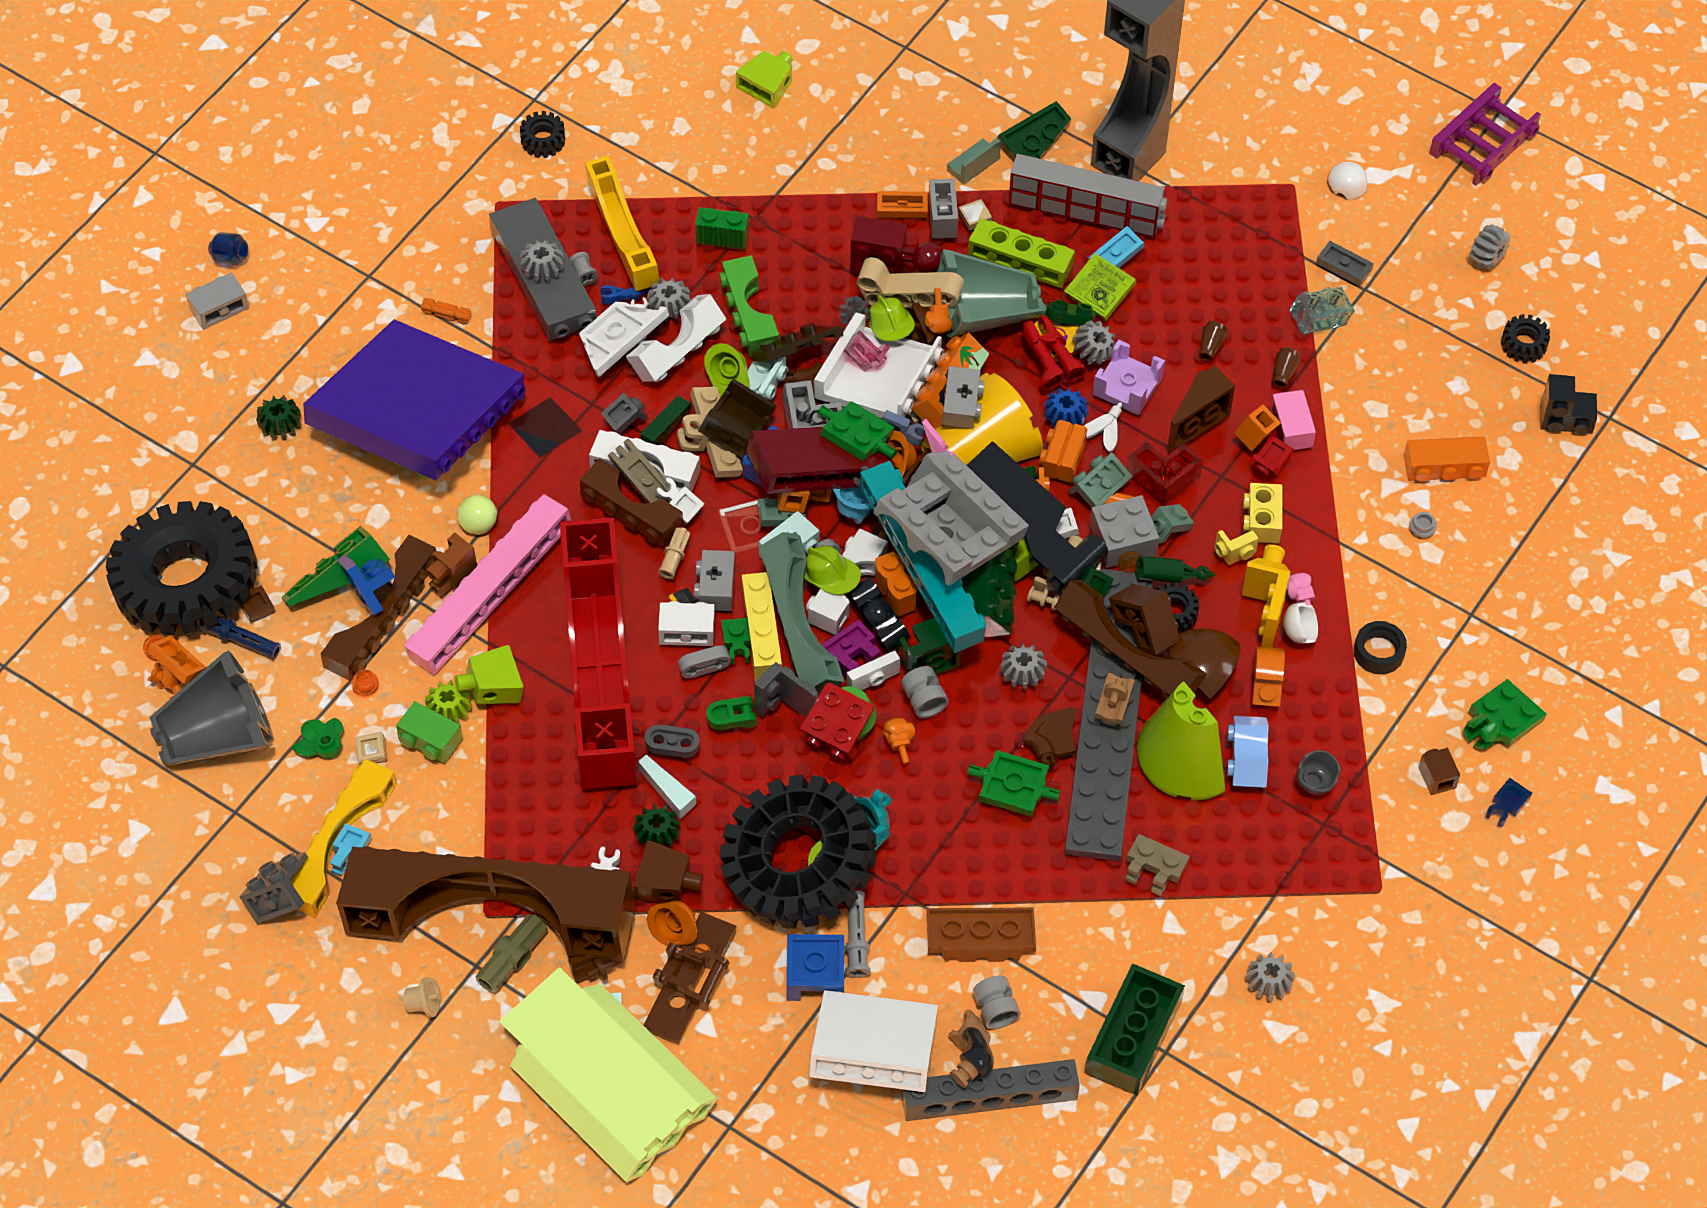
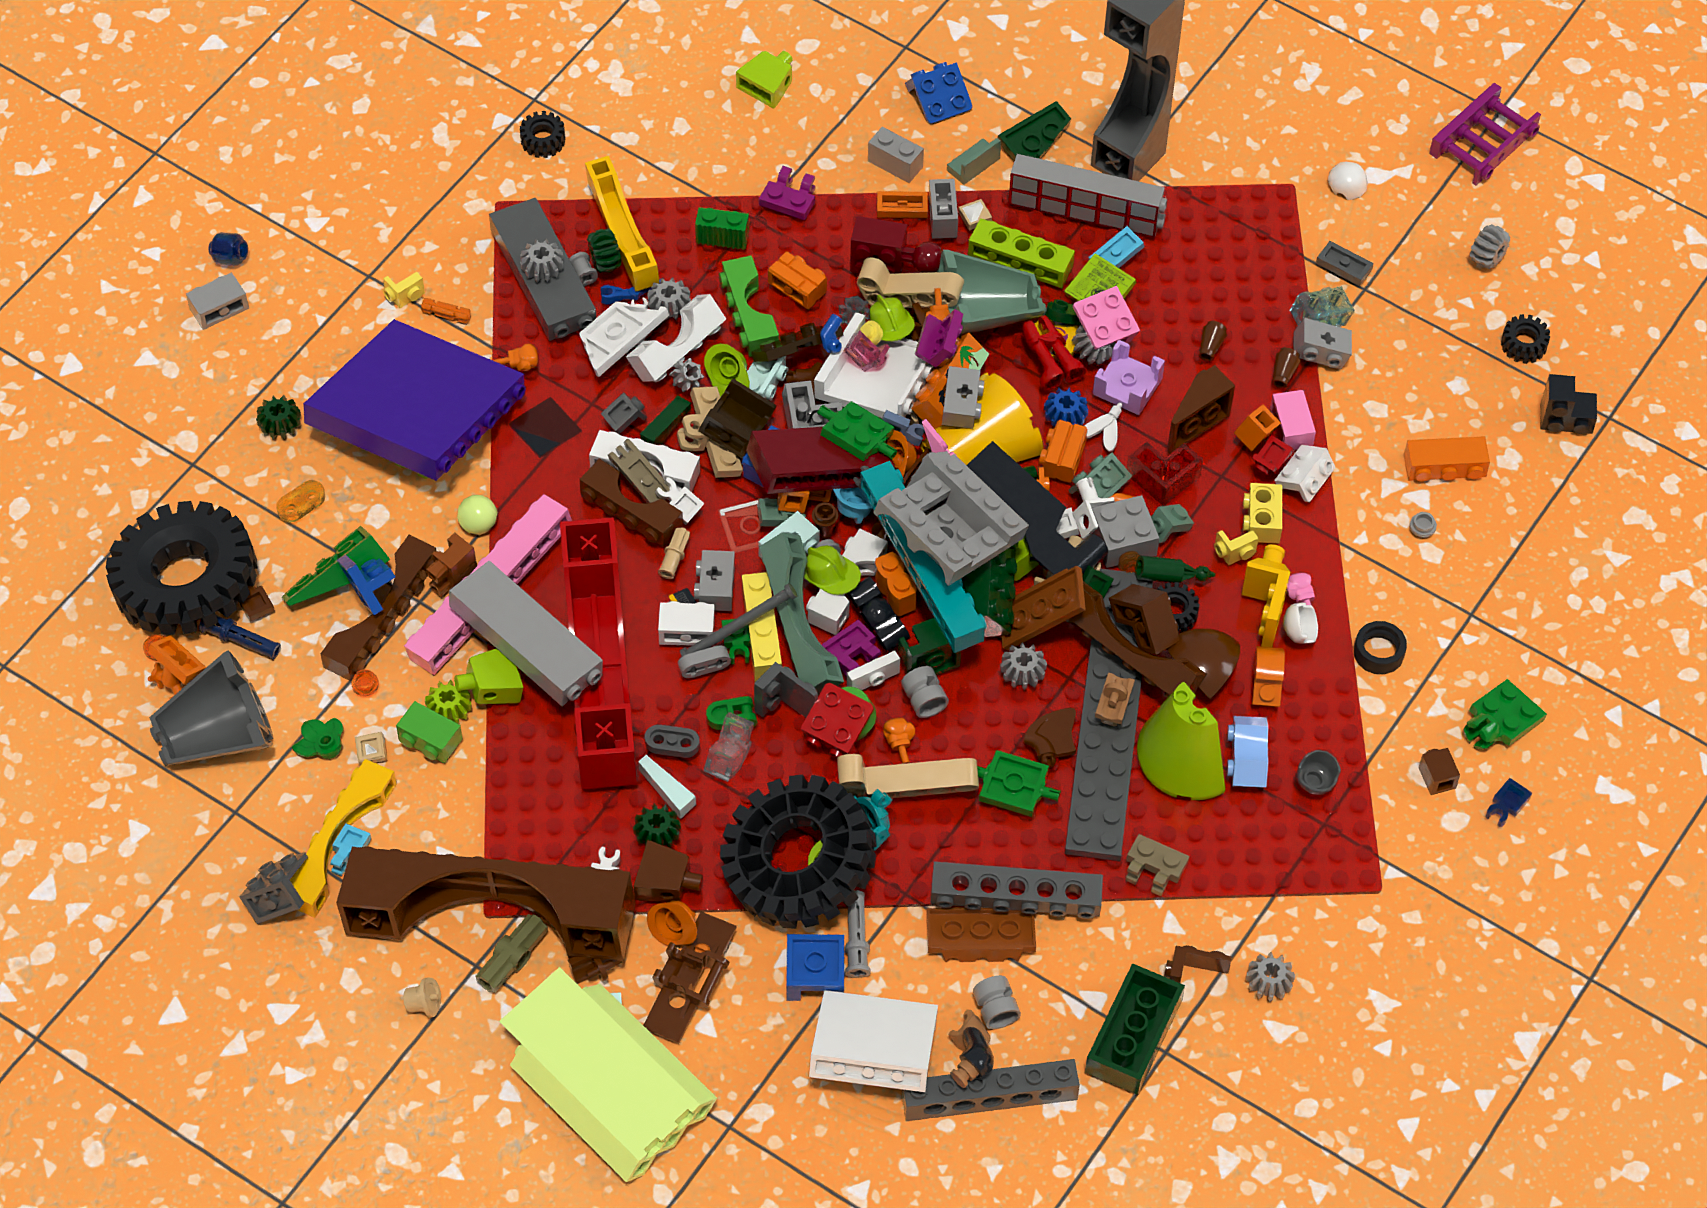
(299, 501): none -> clear yellow plate
(404, 291): none -> light yellow bracket
(521, 358): none -> orange piece
(526, 633): none -> light grey brick
(604, 250): none -> dark green gear
(686, 375): none -> light grey gear
(731, 749): none -> clear brick
(743, 620): none -> dark grey bar
(787, 200): none -> magenta plate
(797, 280): none -> orange brick
(825, 518): none -> reddish brown cone
(828, 334): none -> blue arm
(872, 331): none -> light yellow plate
(895, 154): none -> light grey brick
(908, 778): none -> tan beam
(939, 338): none -> magenta bracket
(940, 92): none -> blue bracket
(1028, 880): none -> dark grey brick
(1046, 606): none -> dark orange piece
(1090, 500): none -> white bracket
(1106, 318): none -> bright pink bracket
(1191, 957): none -> reddish brown bracket
(1306, 471): none -> white bracket
(1323, 343): none -> light grey brick

